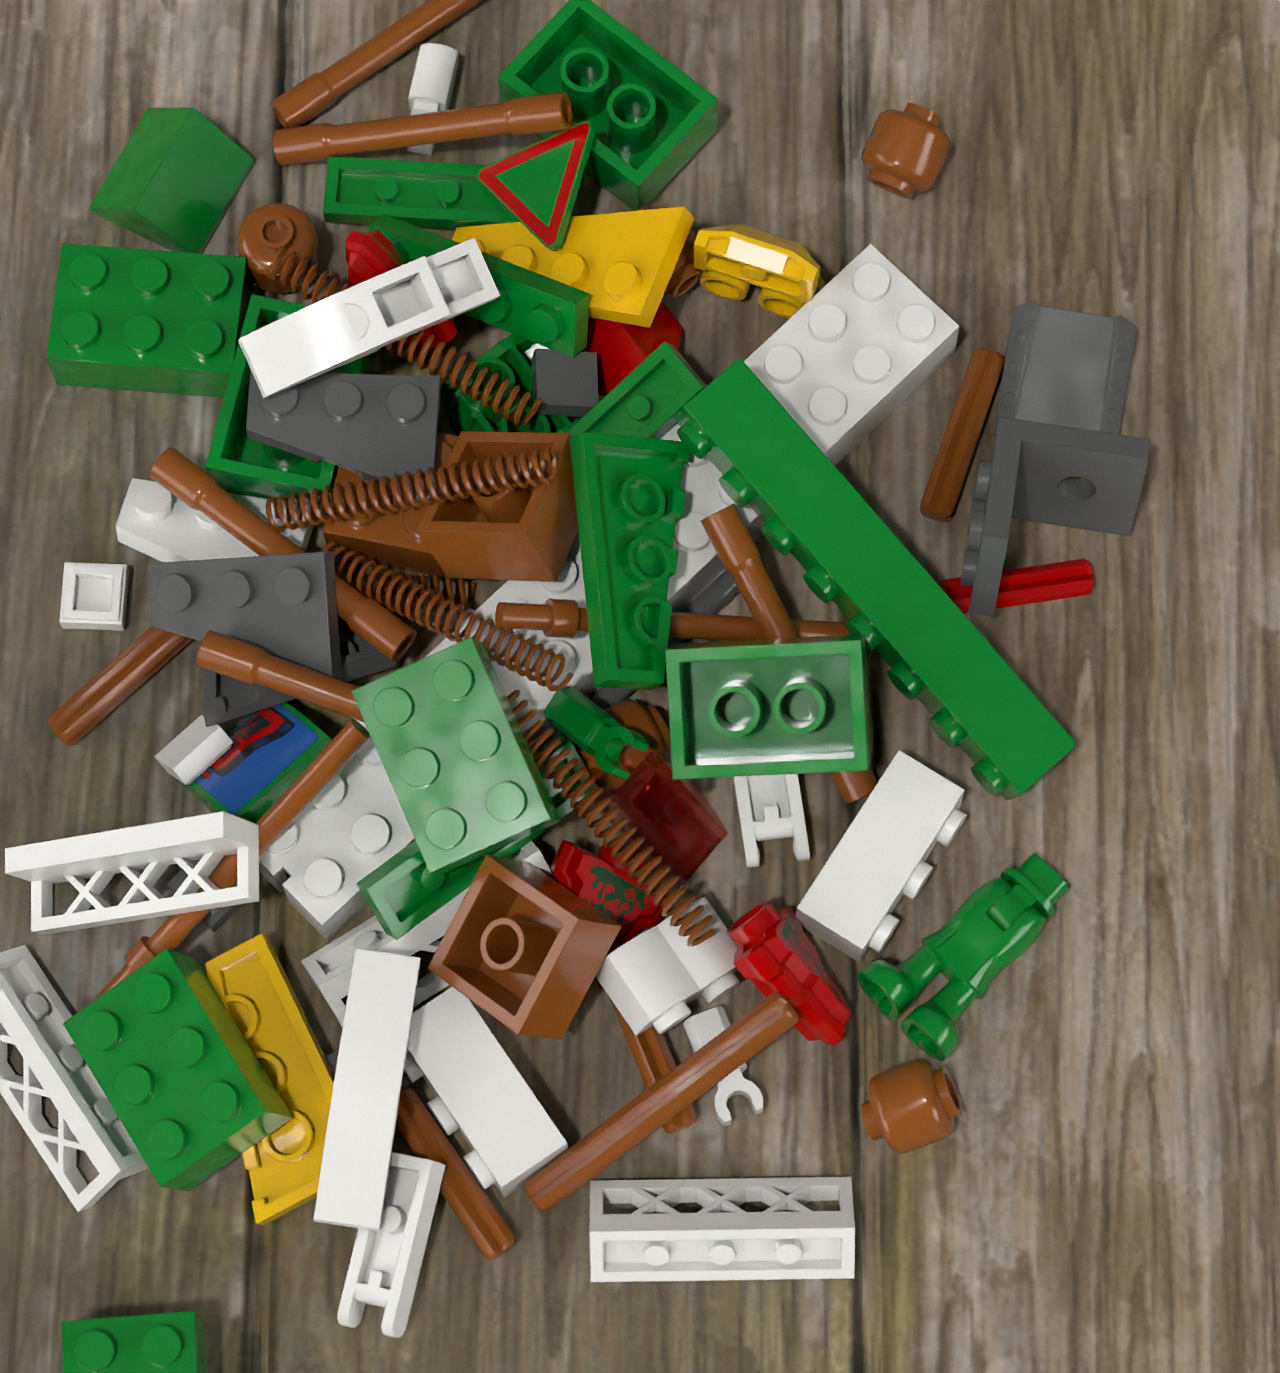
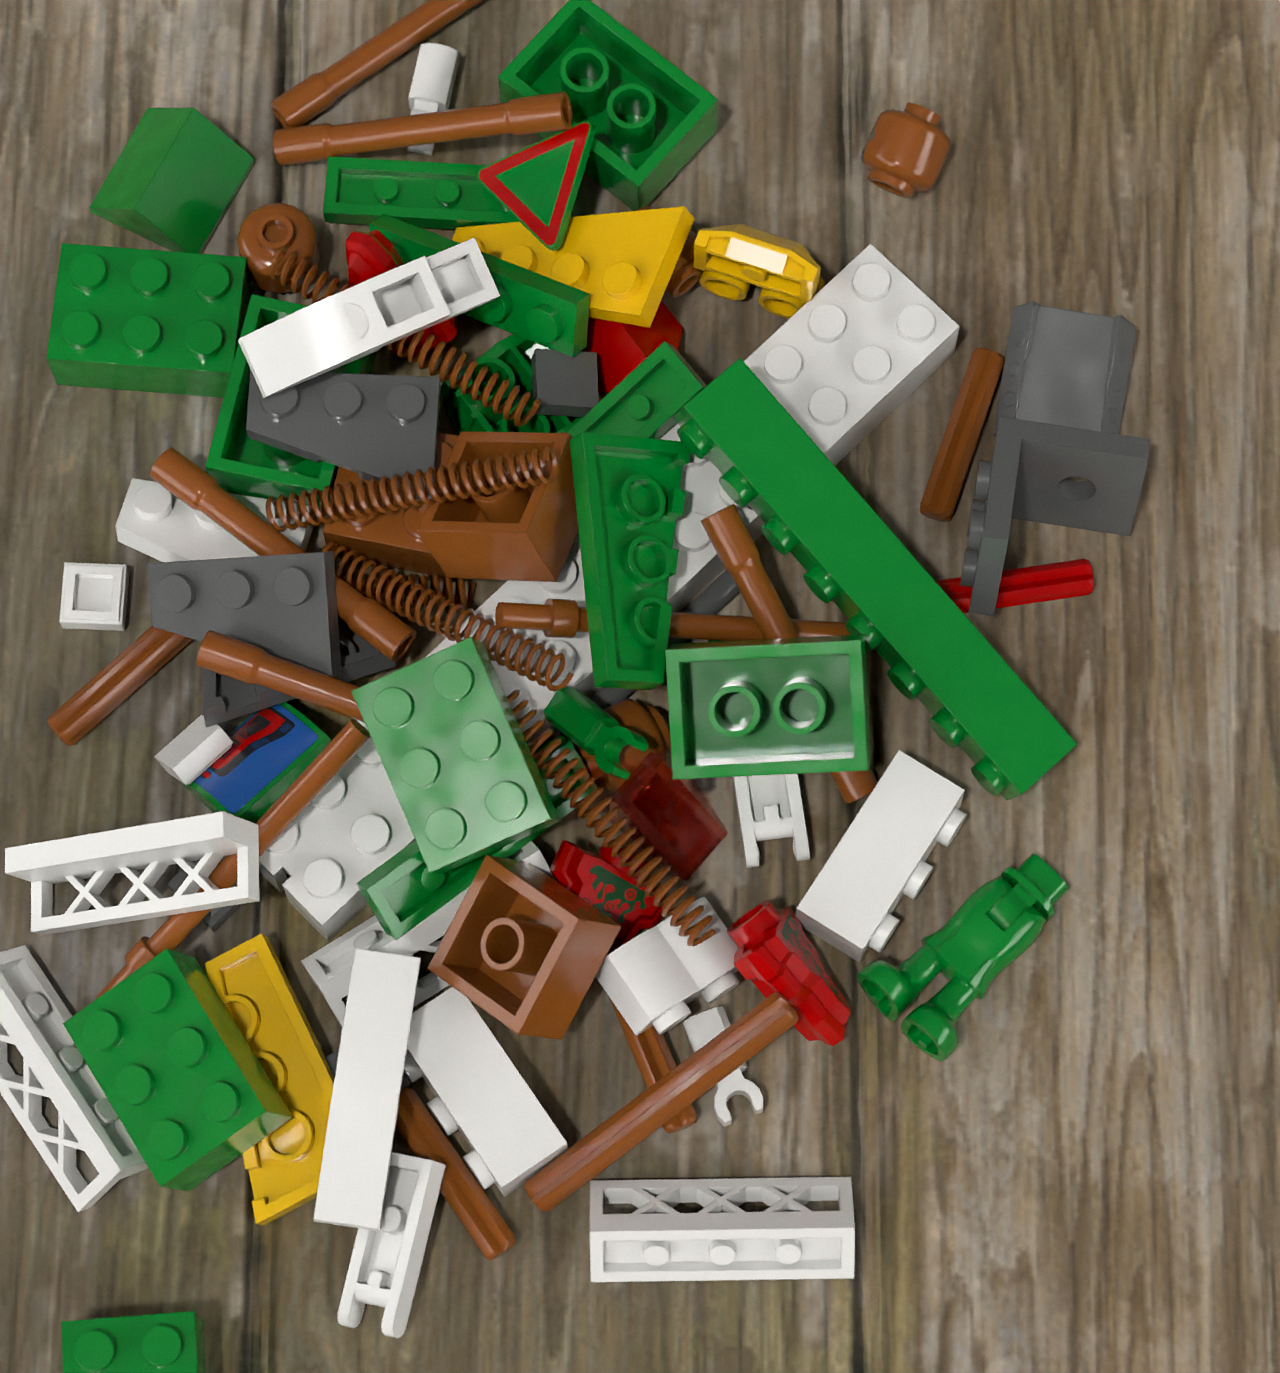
(911, 1106): dark orange head -> none

